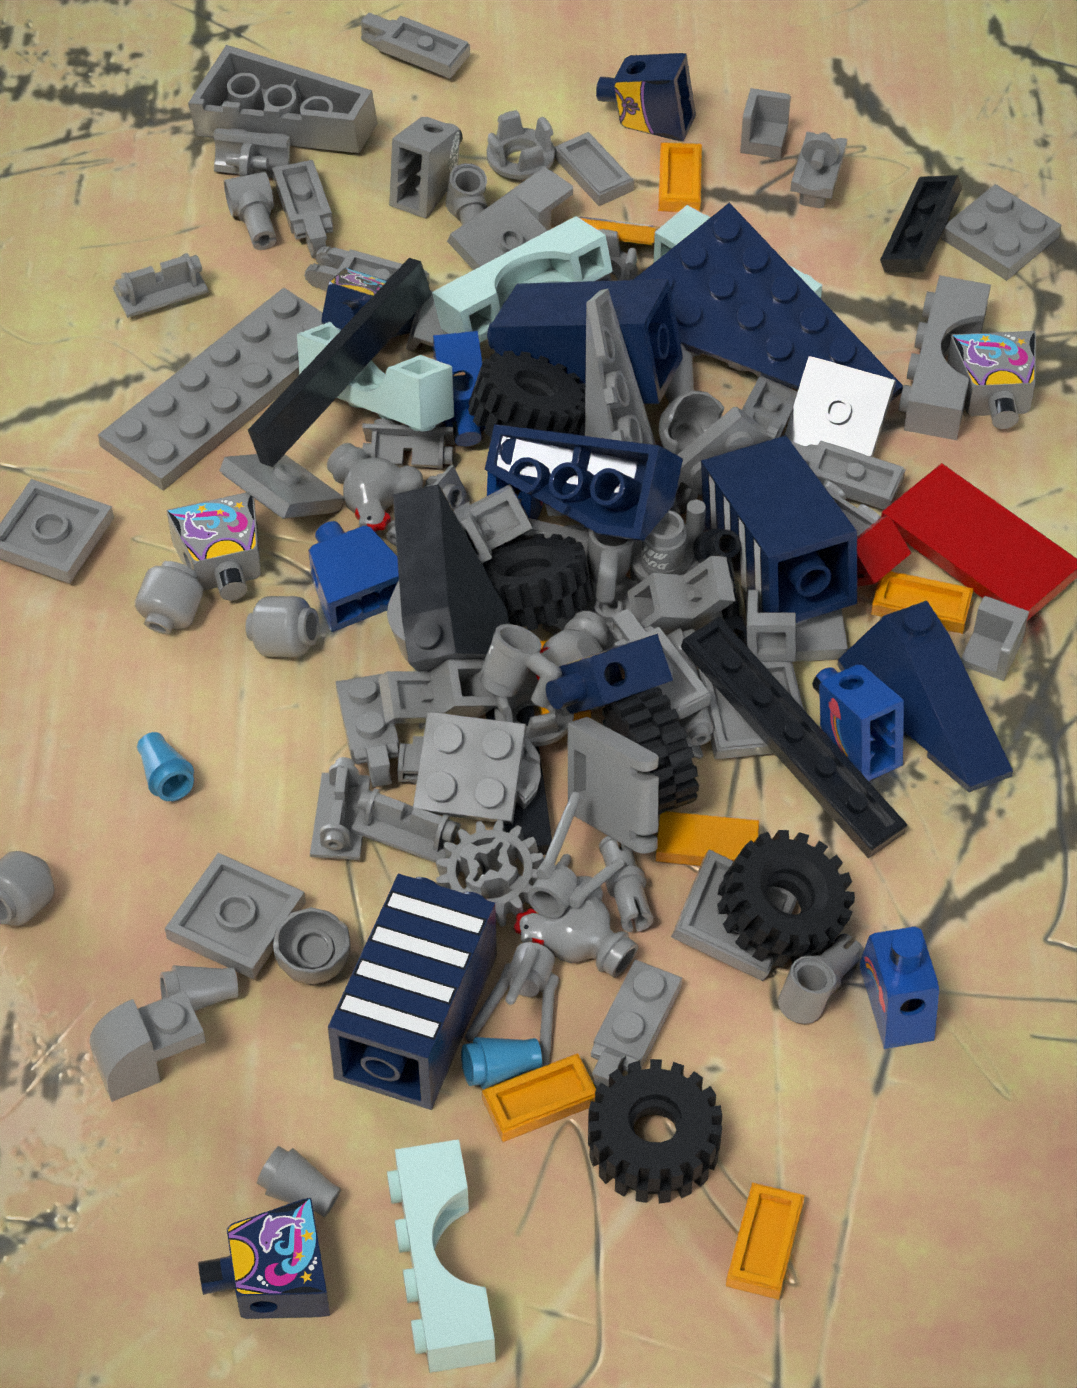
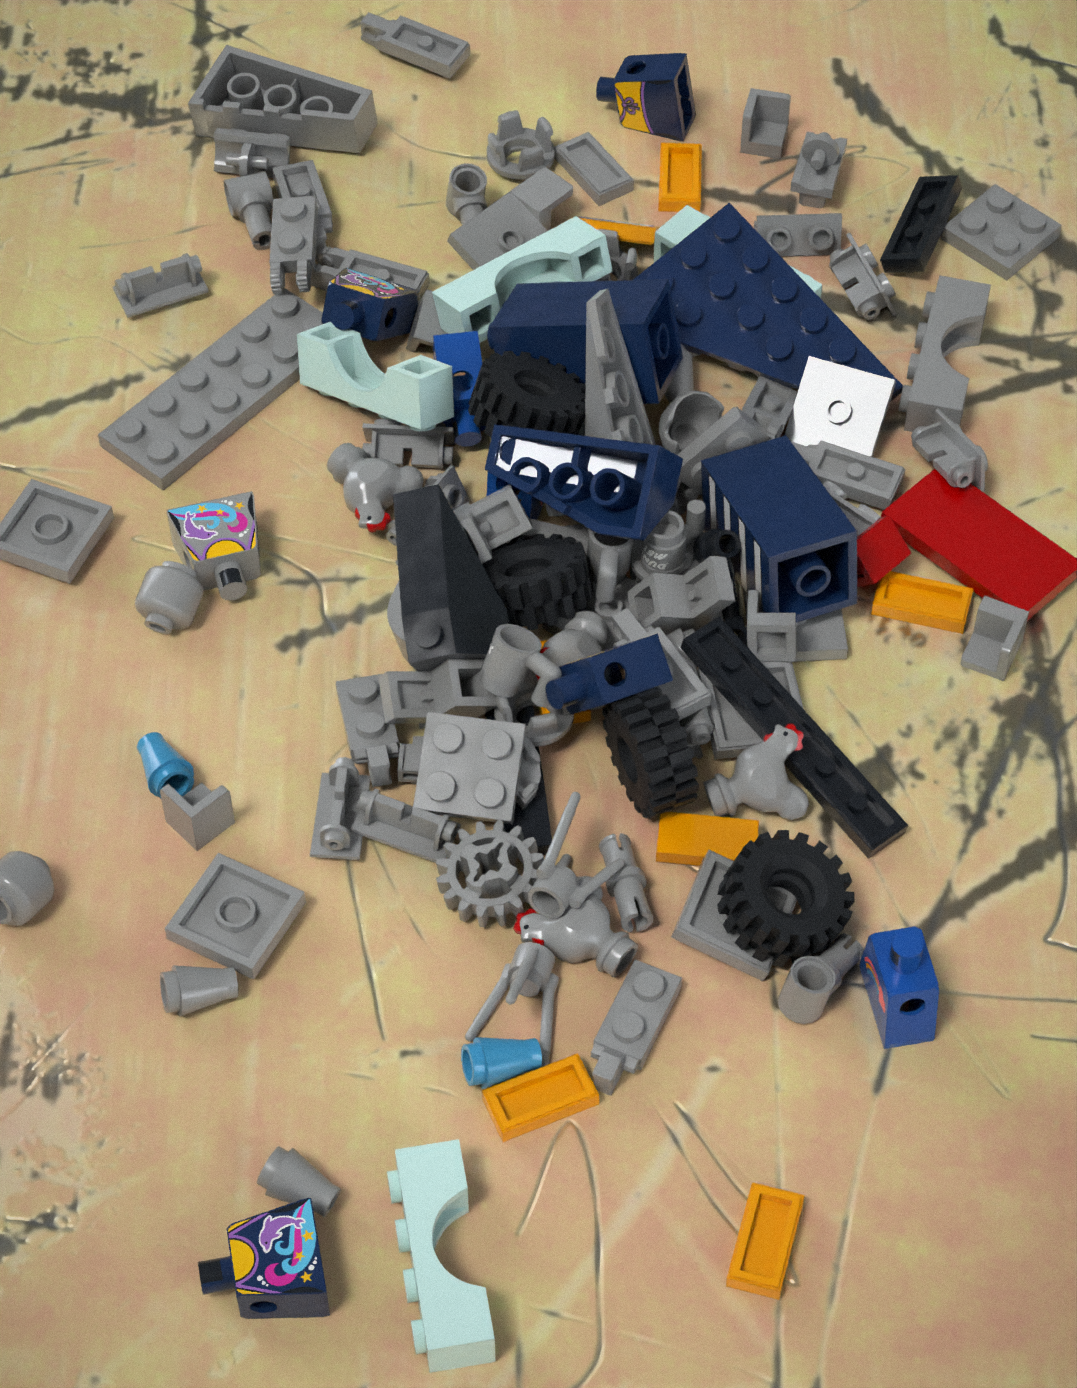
(134, 1039): light grey brick -> none
(199, 813): none -> light grey panel
(282, 626): light grey head -> none
(283, 488): light grey plate -> none
(293, 241): none -> light grey hinge
(312, 946): light grey hair -> none
(339, 362): black tile -> none
(352, 573): blue torso -> none
(413, 990): dark blue brick -> none
(424, 153): light grey torso -> none
(611, 790): light grey container -> none
(646, 1164): black tyre -> none
(761, 778): none -> light grey animal
(801, 233): none -> light grey hinge
(862, 718): blue torso -> none
(871, 291): none -> light grey hinge
(941, 707): dark blue wedge -> none
(951, 452): none -> light grey hinge
(999, 373): torso -> none

